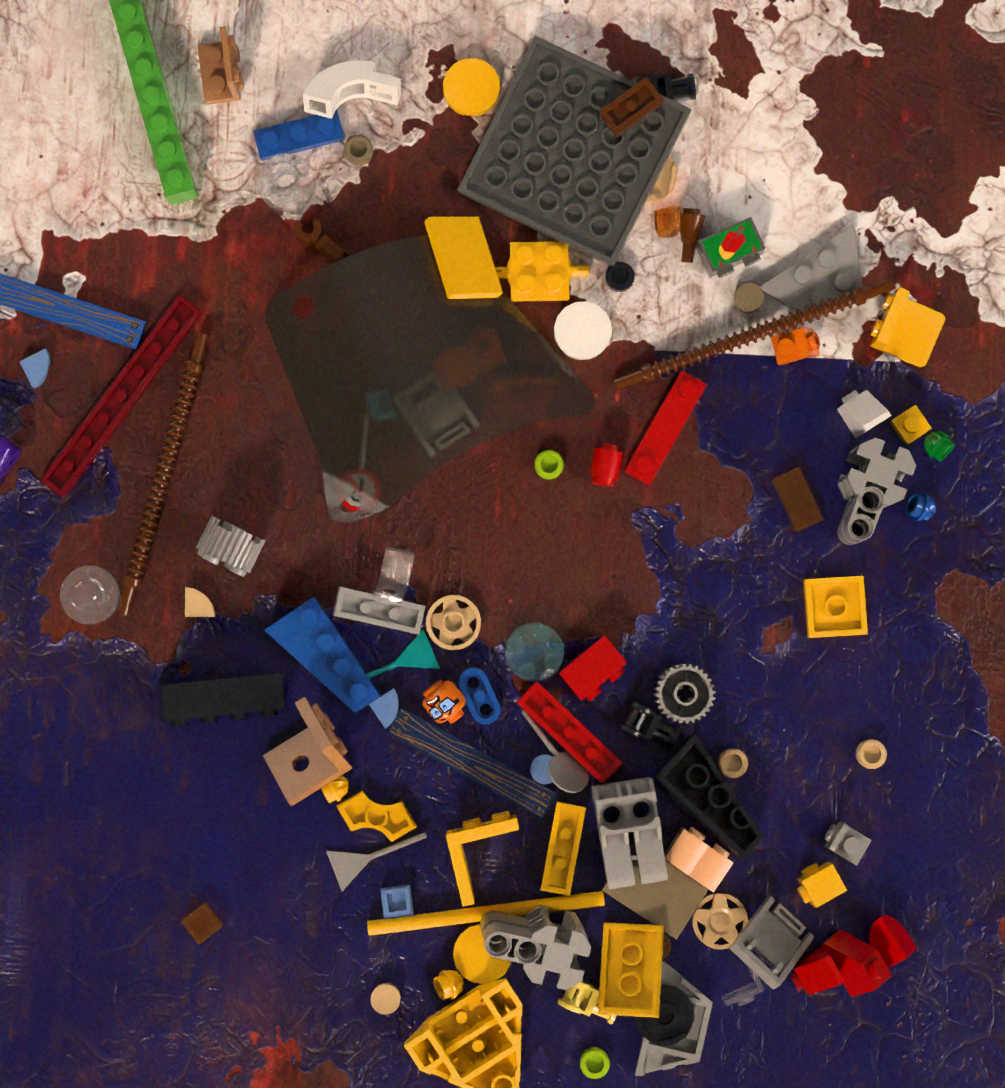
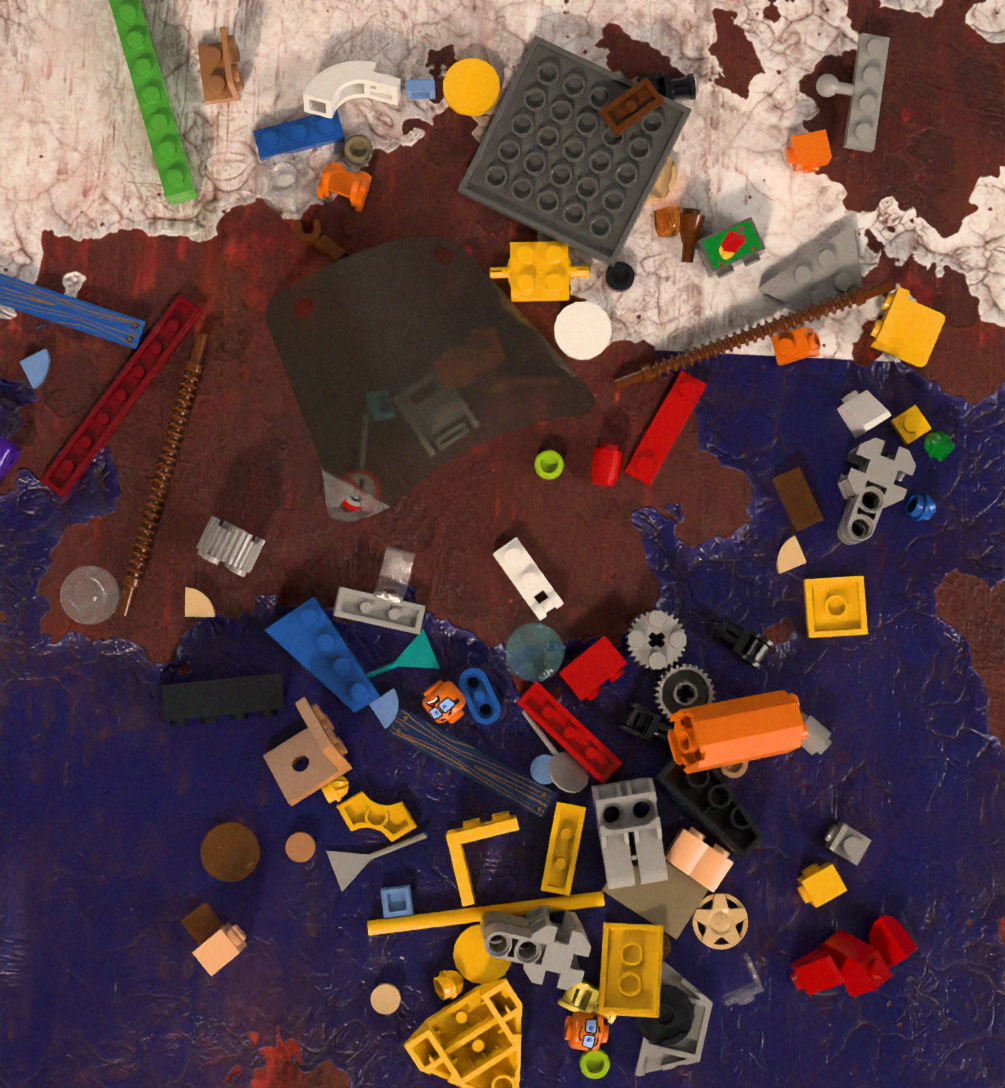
(220, 948): none -> light nougat brick
(230, 852): none -> clear orange tile
(300, 847): none -> medium nougat tile
(345, 183): none -> orange piece
(420, 89): none -> medium blue tile
(453, 622): tan wheel -> none
(463, 257): yellow tile -> none
(527, 577): none -> white plate
(585, 1031): none -> orange head
(656, 623): none -> light grey brick
(736, 731): none -> orange brick
(744, 643): none -> black connector
(748, 298): dark tan tile -> none
(774, 939): light grey container -> none
(789, 556): none -> tan tile
(808, 151): none -> orange brick
(818, 736): none -> light grey brick
(864, 91): none -> light grey plate
(871, 754): tan tile -> none

